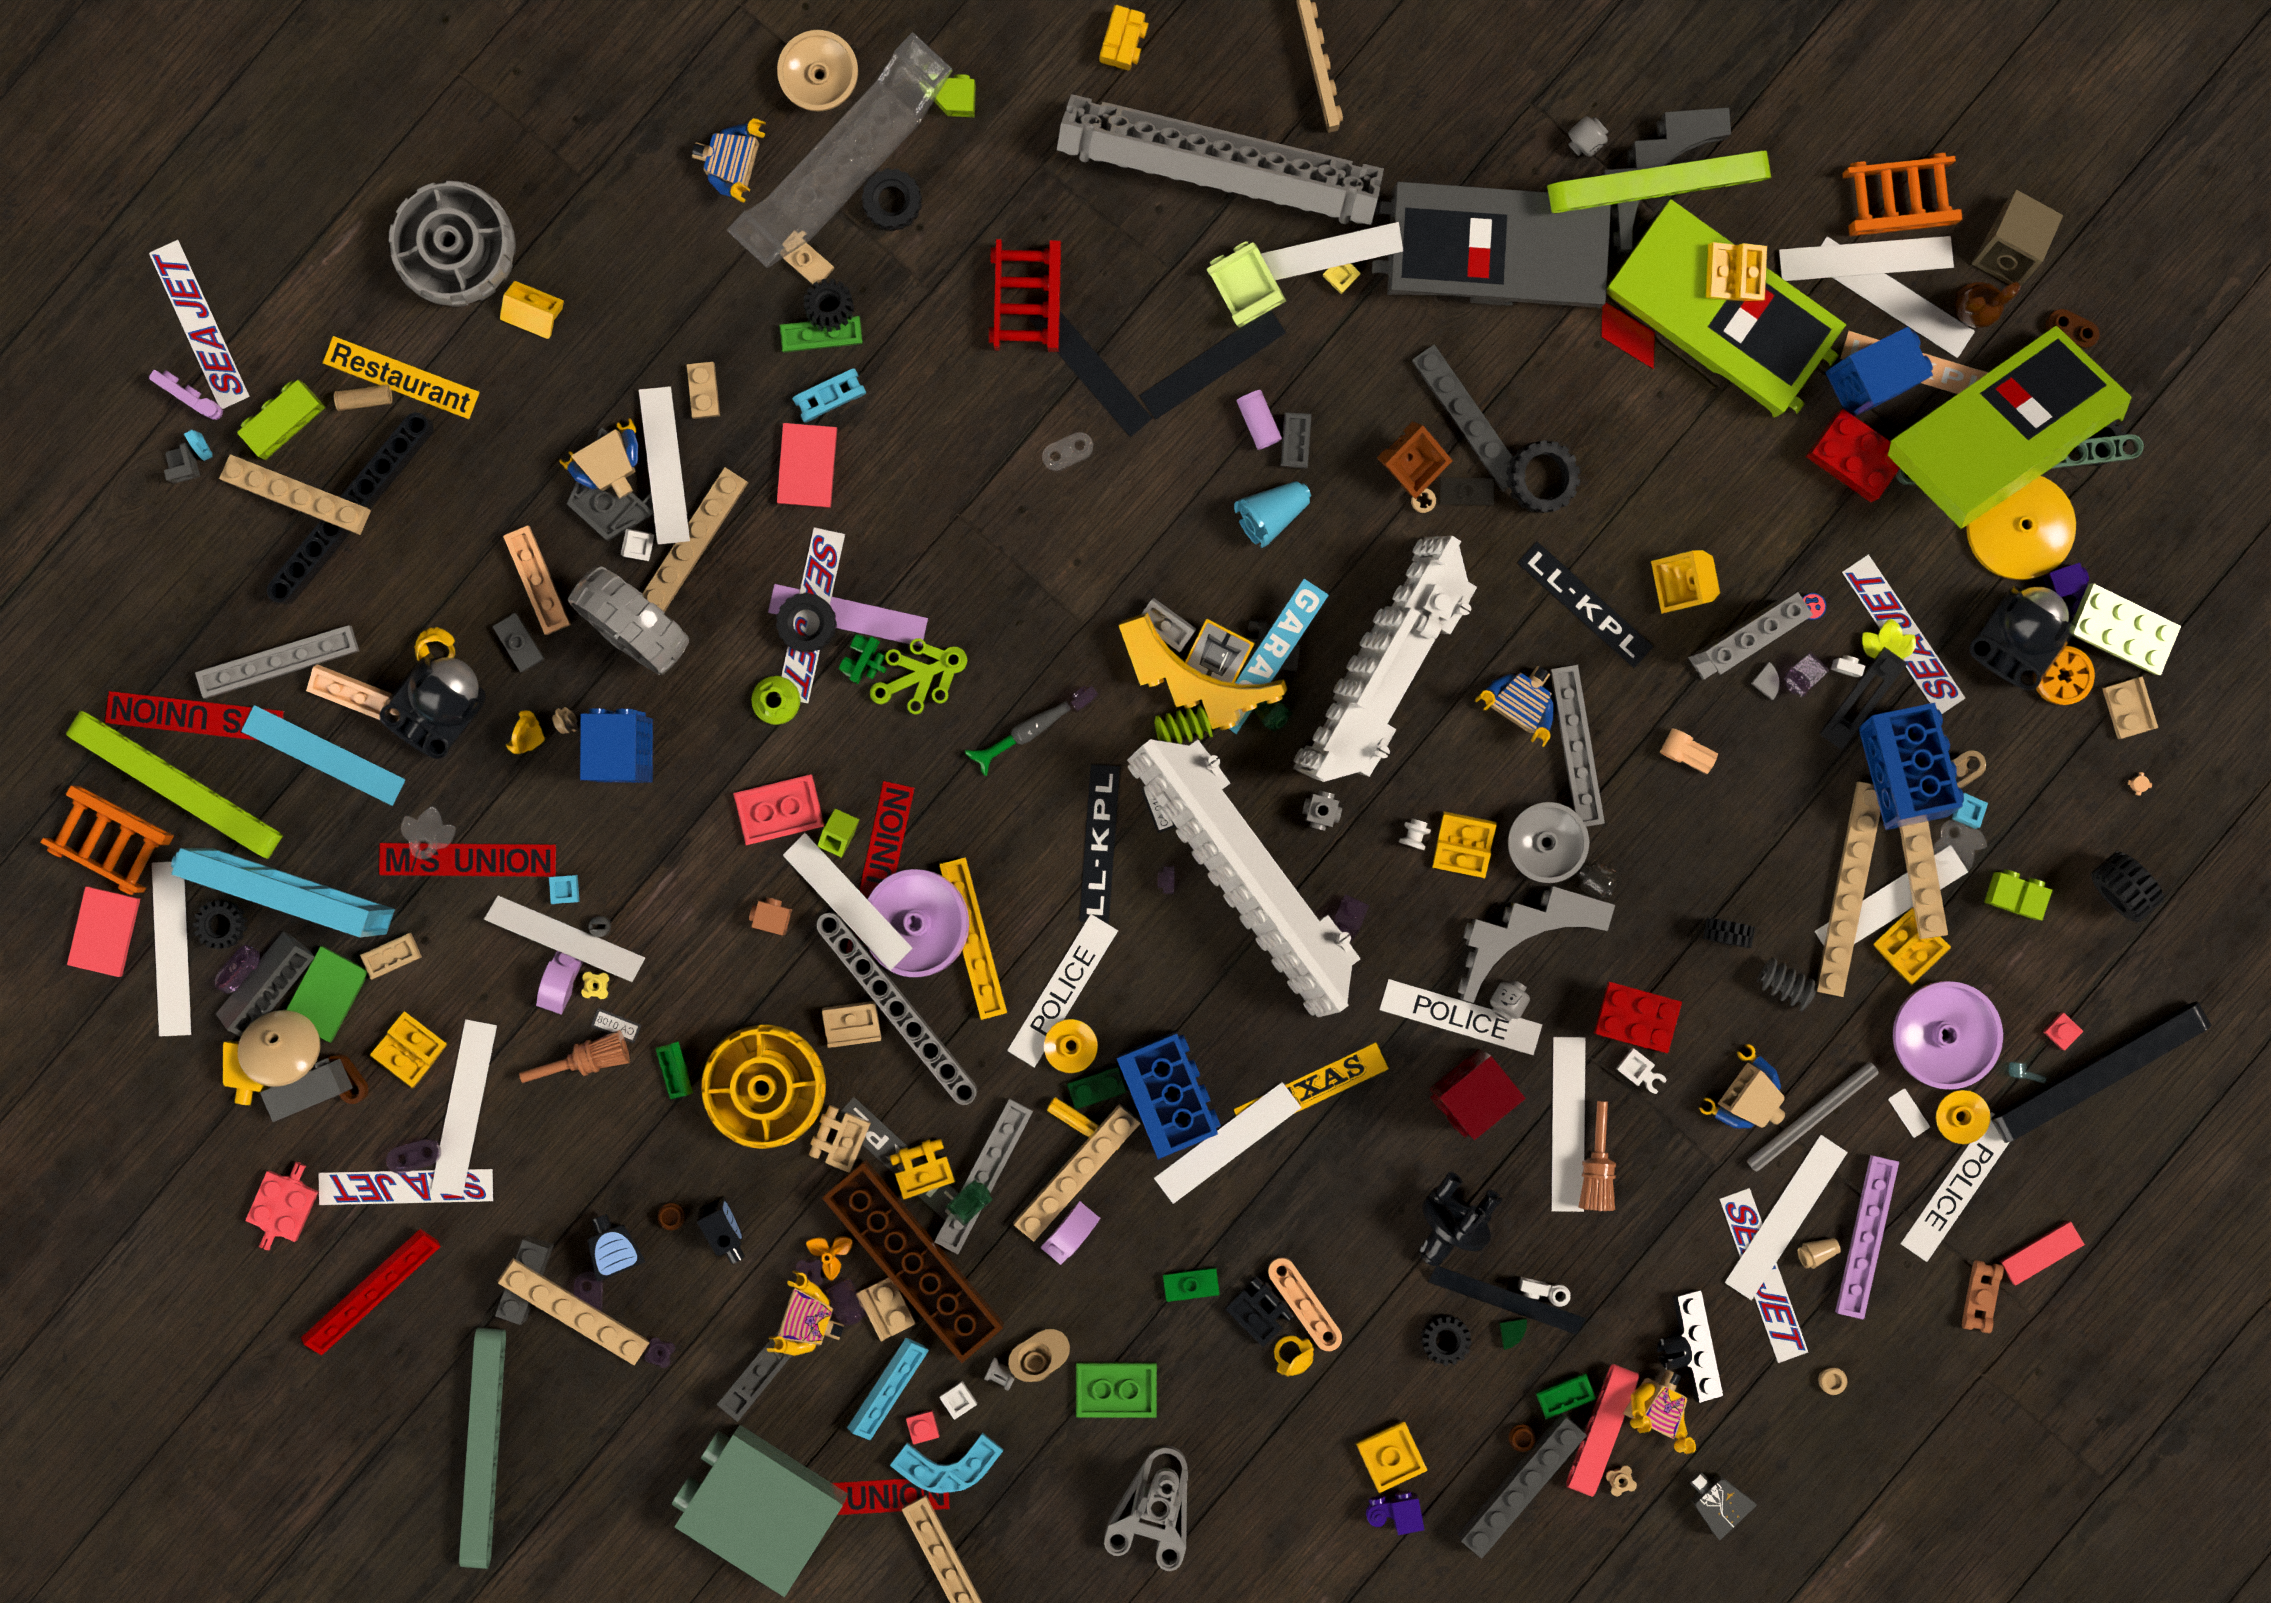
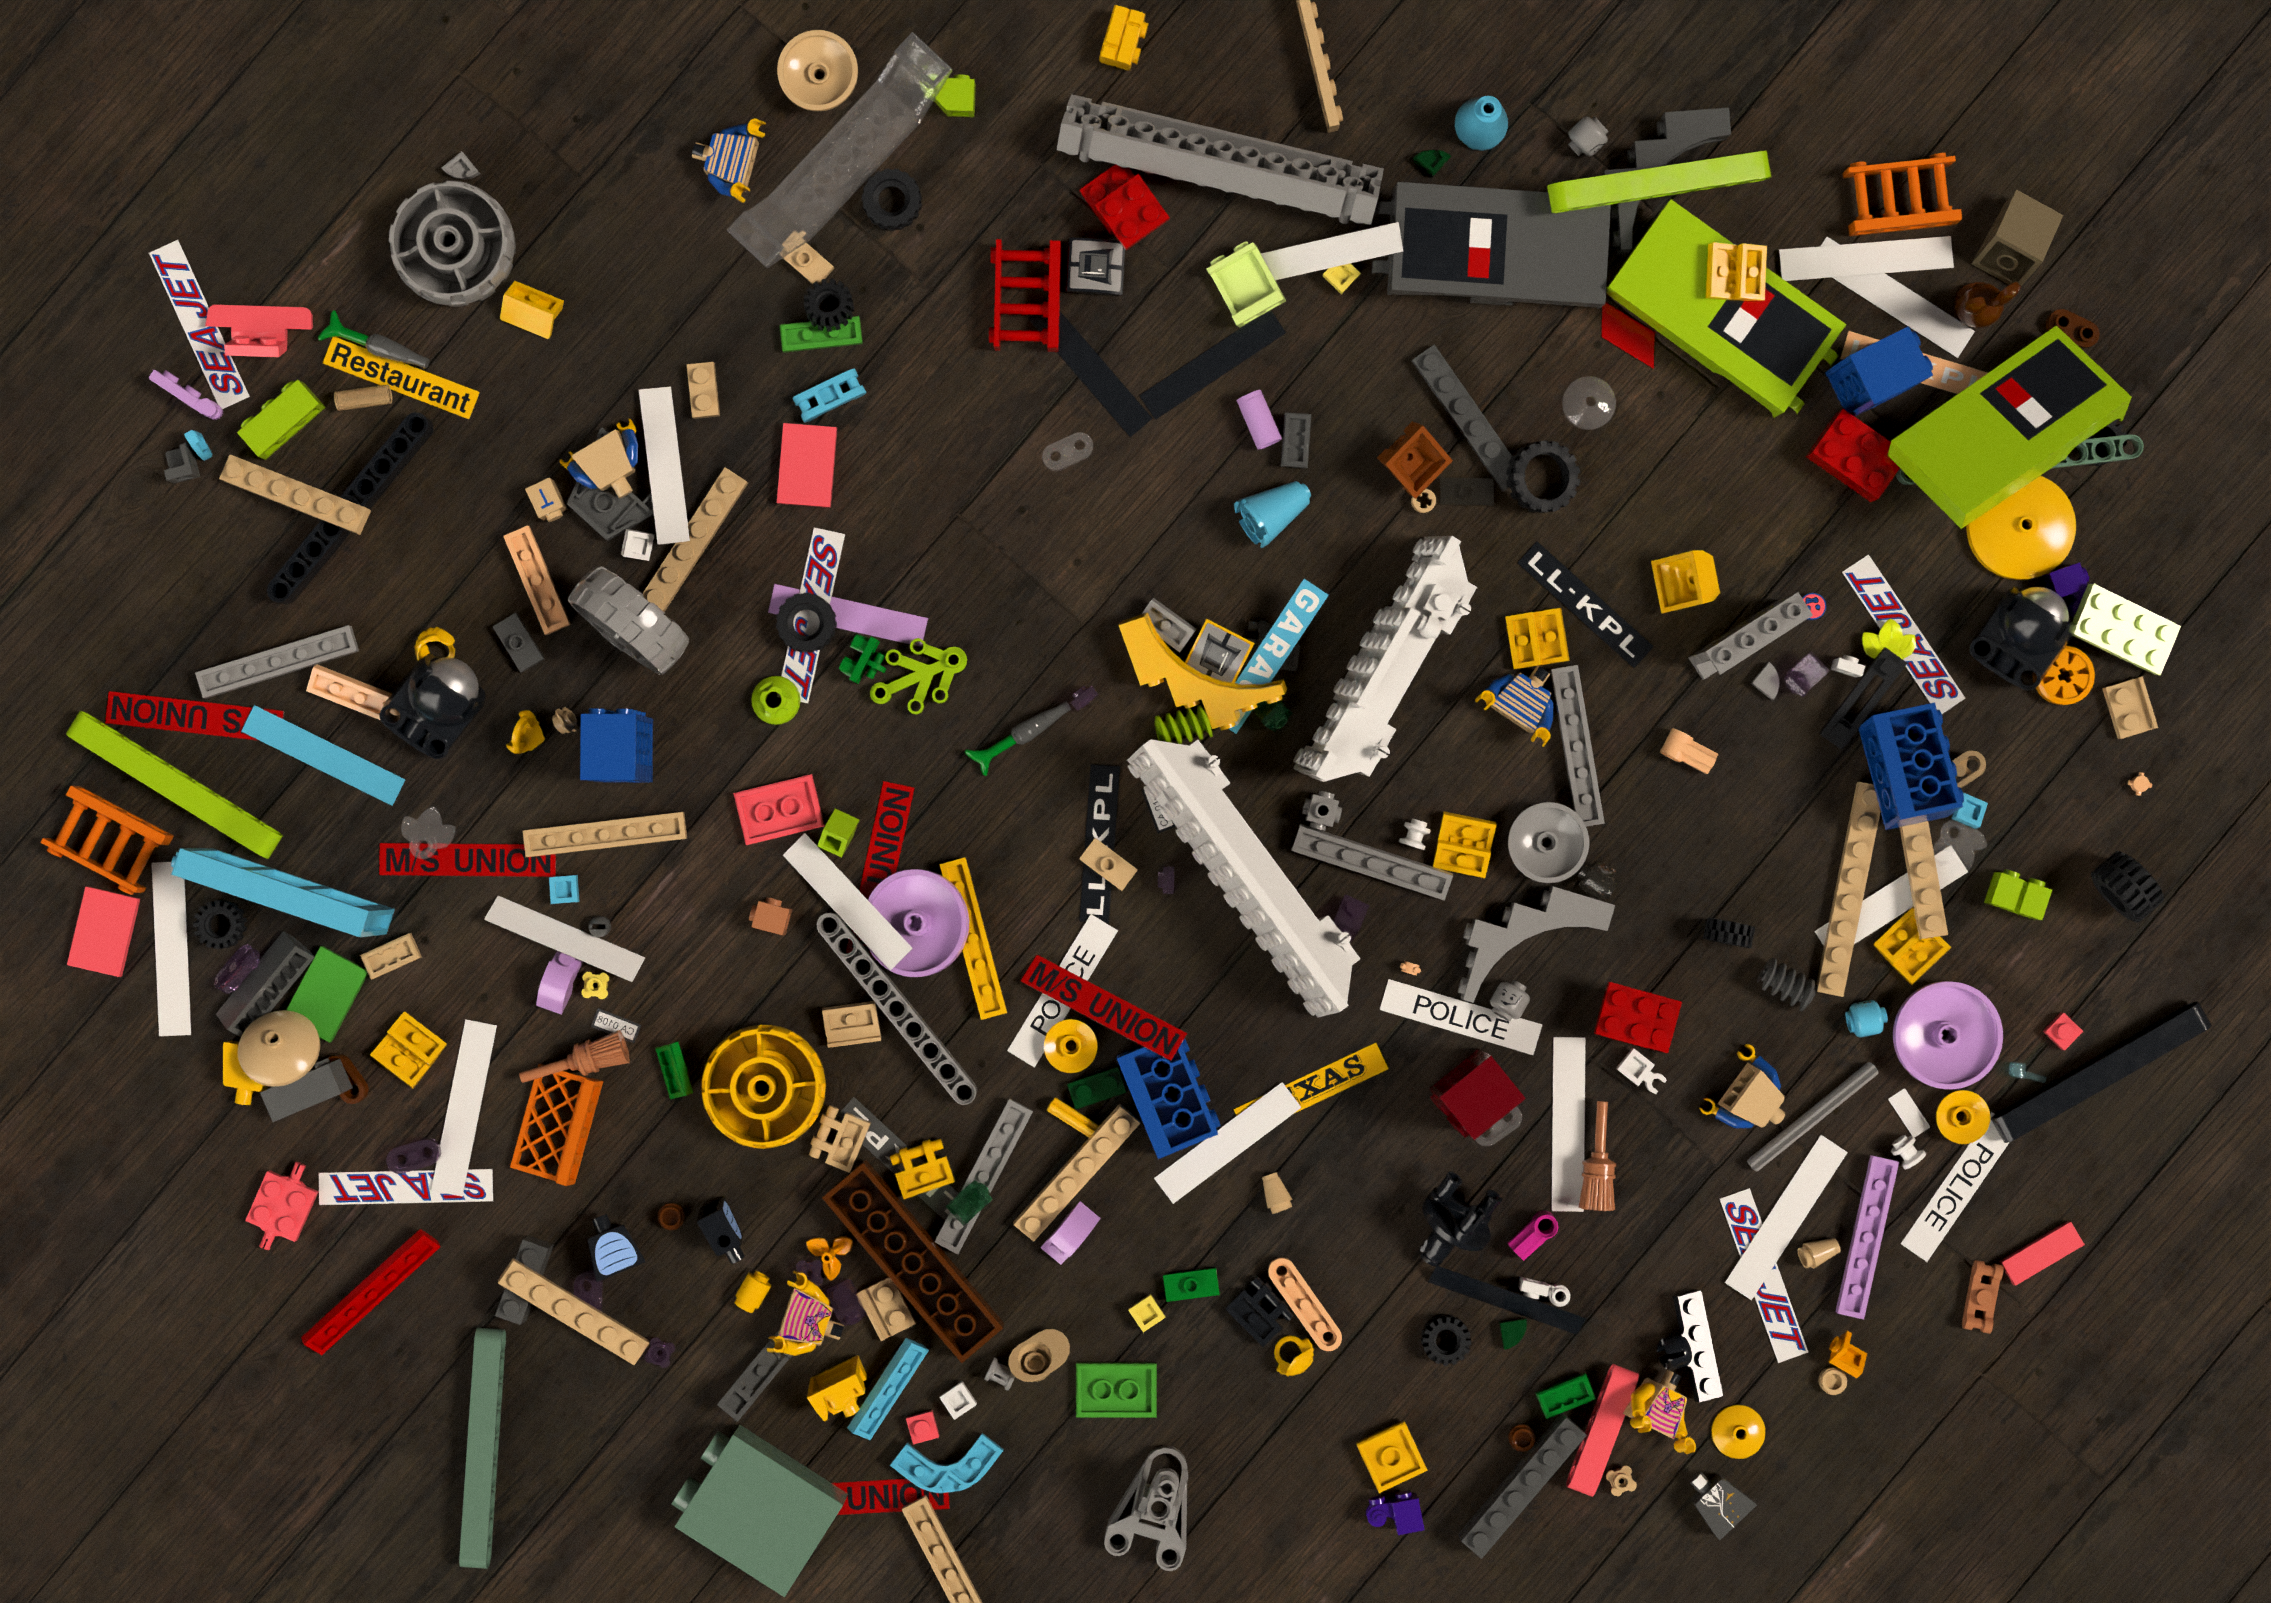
(258, 329): none -> coral plate
(375, 344): none -> dark grey piece
(460, 167): none -> light grey tile
(546, 500): none -> tan brick
(575, 1136): none -> orange fence
(604, 834): none -> tan plate
(752, 1291): none -> yellow brick
(838, 1388): none -> yellow brick
(1095, 266): none -> slope
(1104, 1007): none -> red sticker
(1108, 864): none -> tan plate
(1124, 205): none -> red bracket
(1146, 1313): none -> light yellow plate
(1276, 1194): none -> tan cone
(1372, 862): none -> light grey plate
(1410, 968): none -> light nougat piece
(1431, 160): none -> dark green tile
(1481, 123): none -> medium azure cone
(1501, 1129): none -> clear plate
(1531, 1237): none -> dark pink piece
(1537, 638): none -> yellow slope
(1579, 412): none -> clear dish
(1729, 1422): none -> yellow dish
(1846, 1355): none -> light orange bracket
(1866, 1018): none -> medium azure head
(1904, 1147): none -> white wheel

